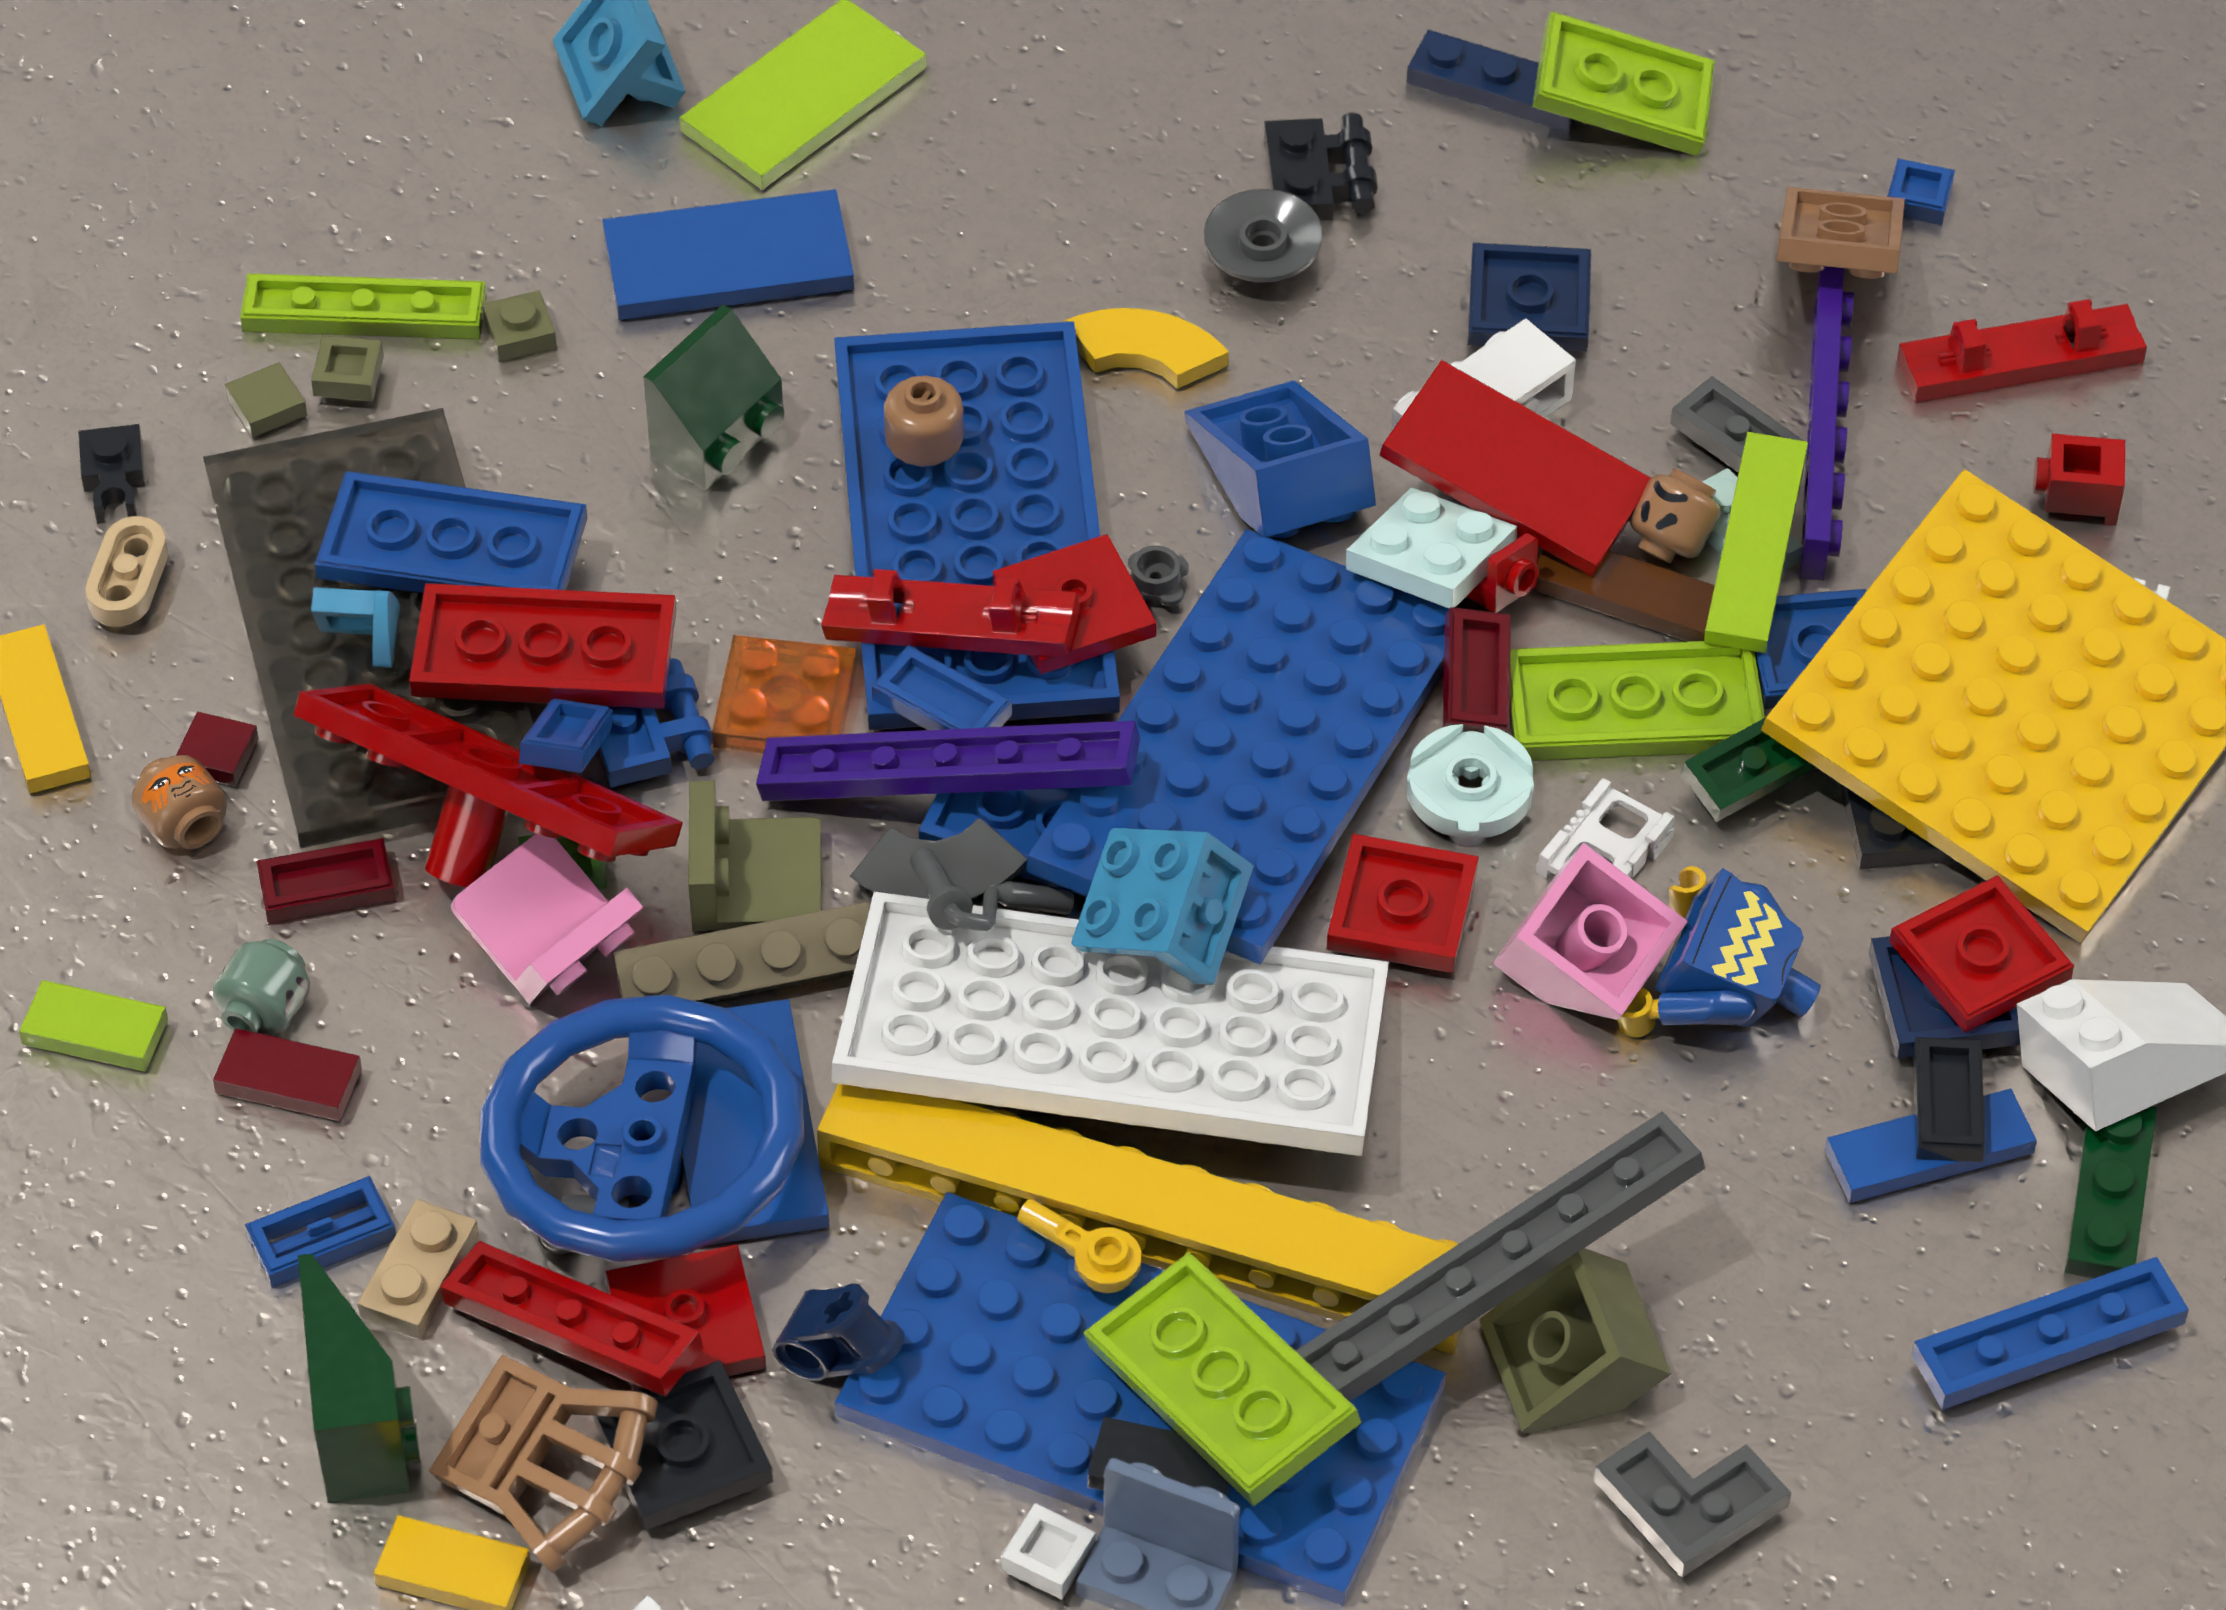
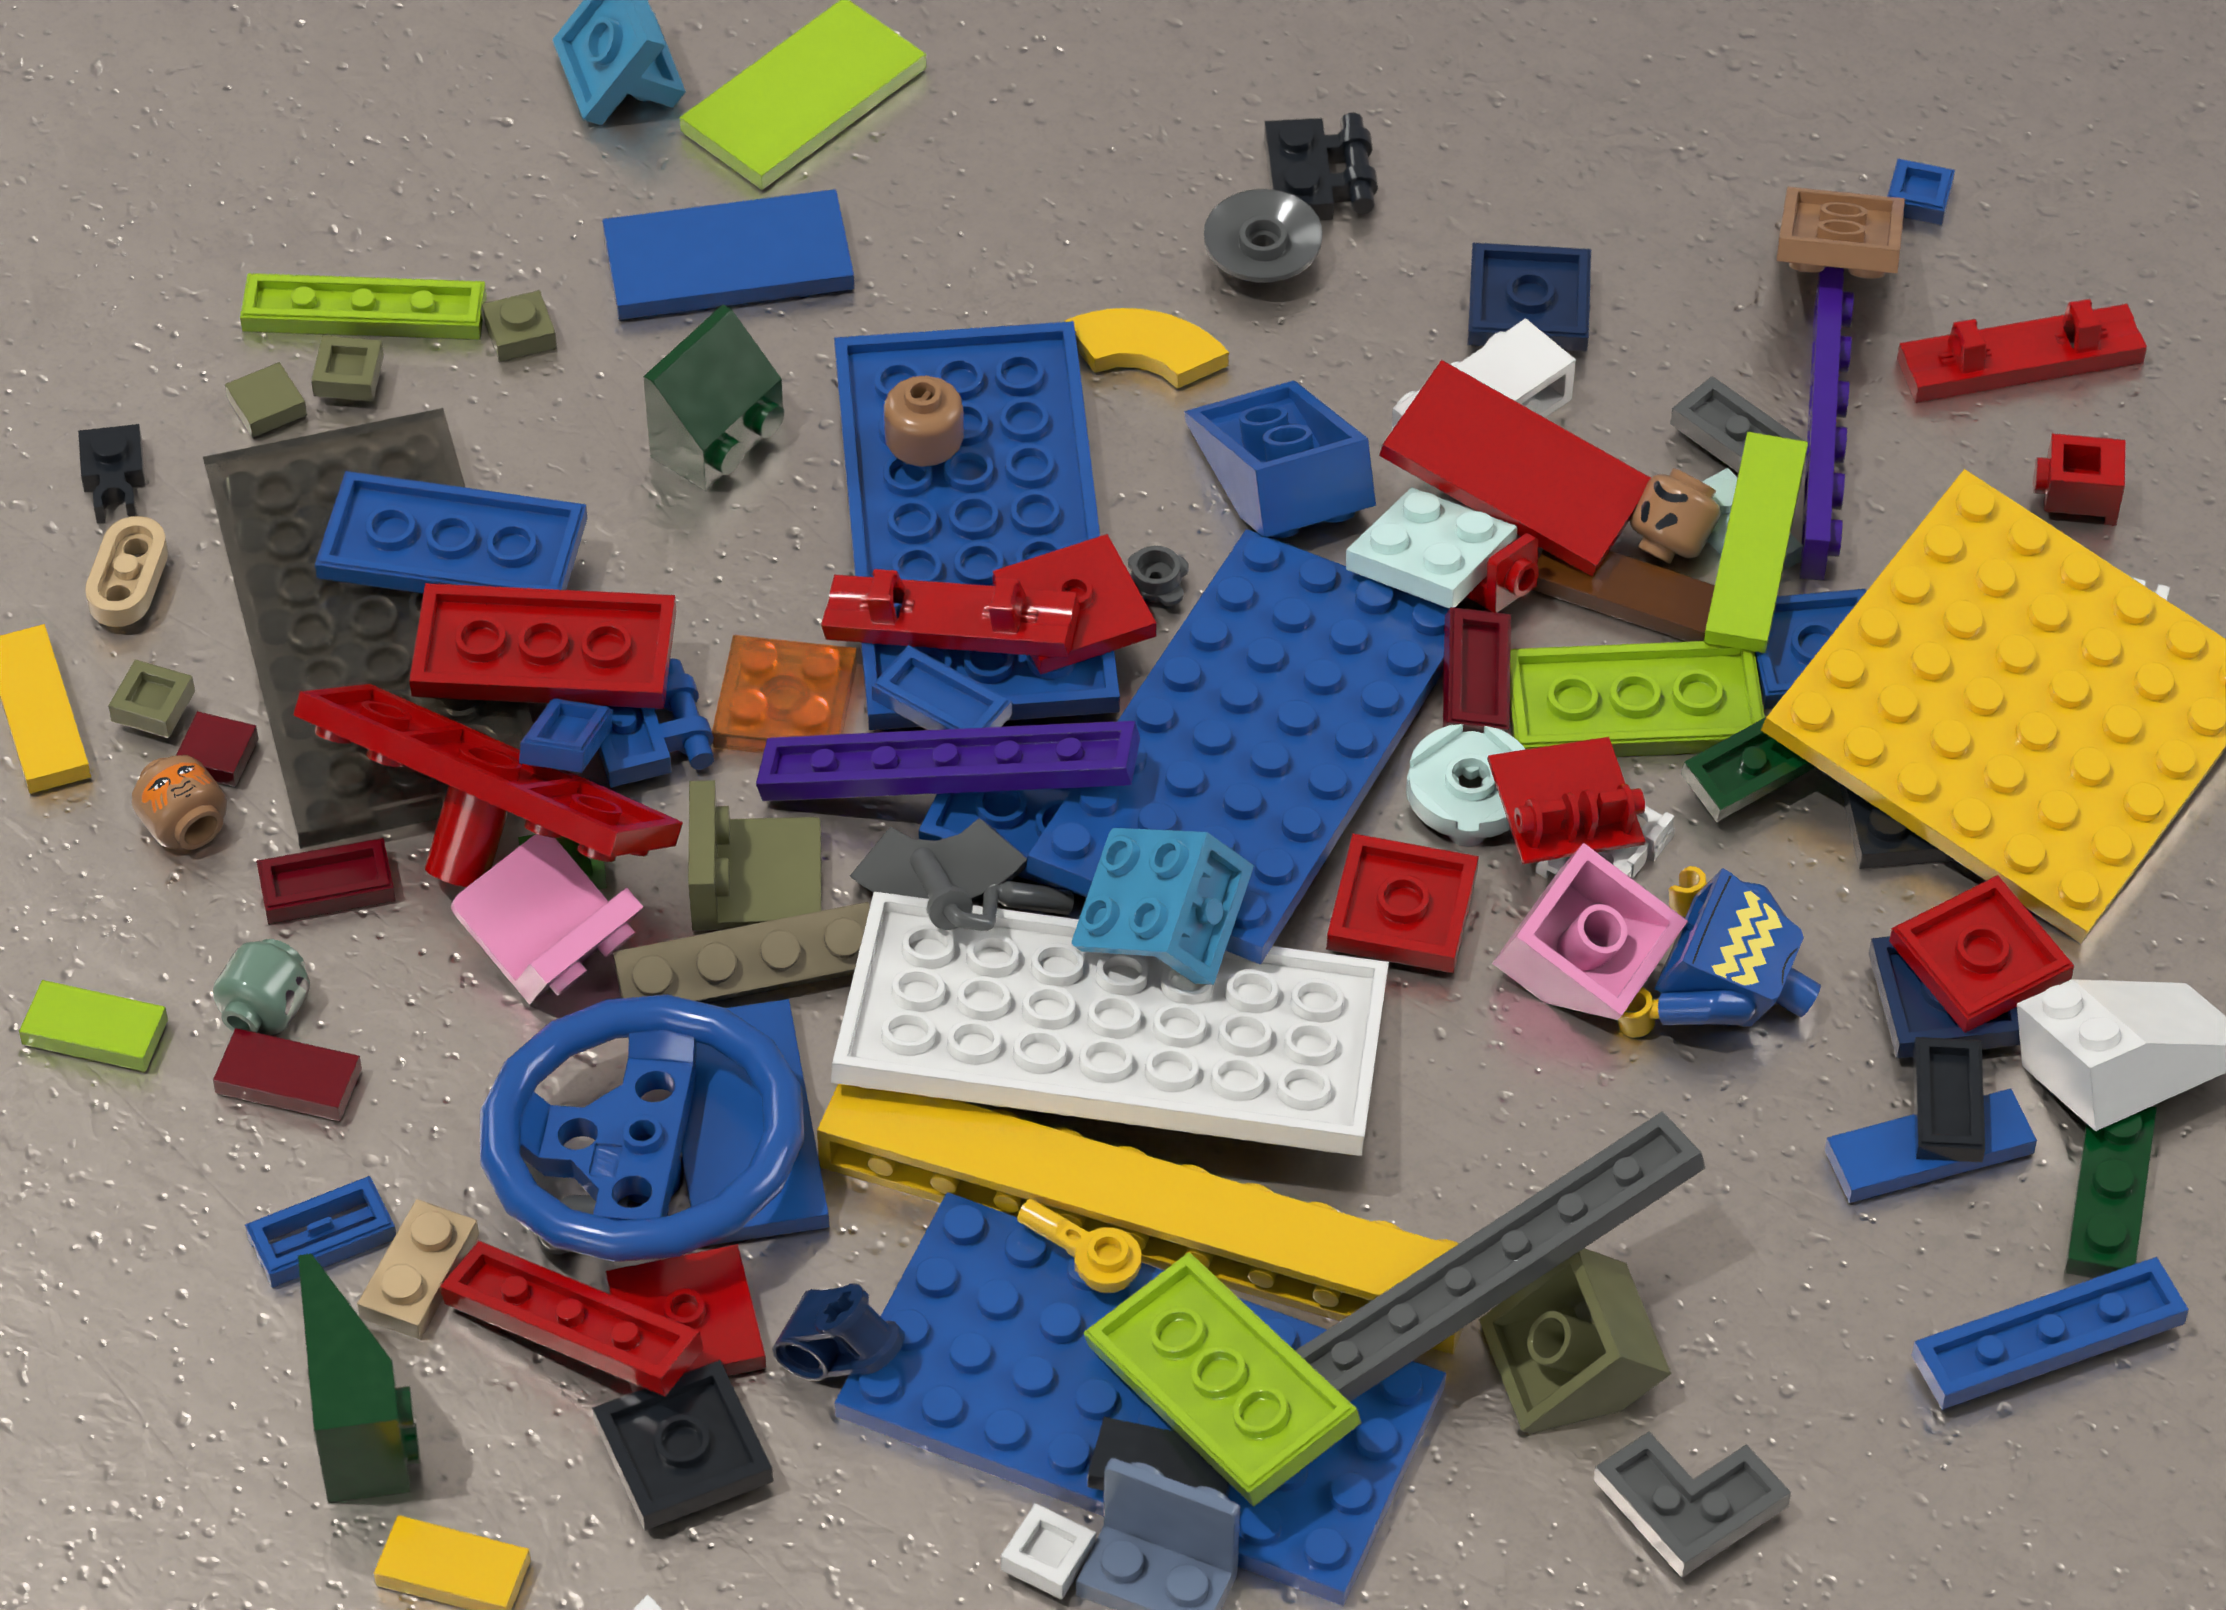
(151, 698): none -> olive plate
(360, 613): dark azure tile -> none
(510, 1433): medium nougat plate -> none
(1480, 77): dark blue plate -> none
(1567, 798): none -> red hinge
(1624, 83): lime tile -> none

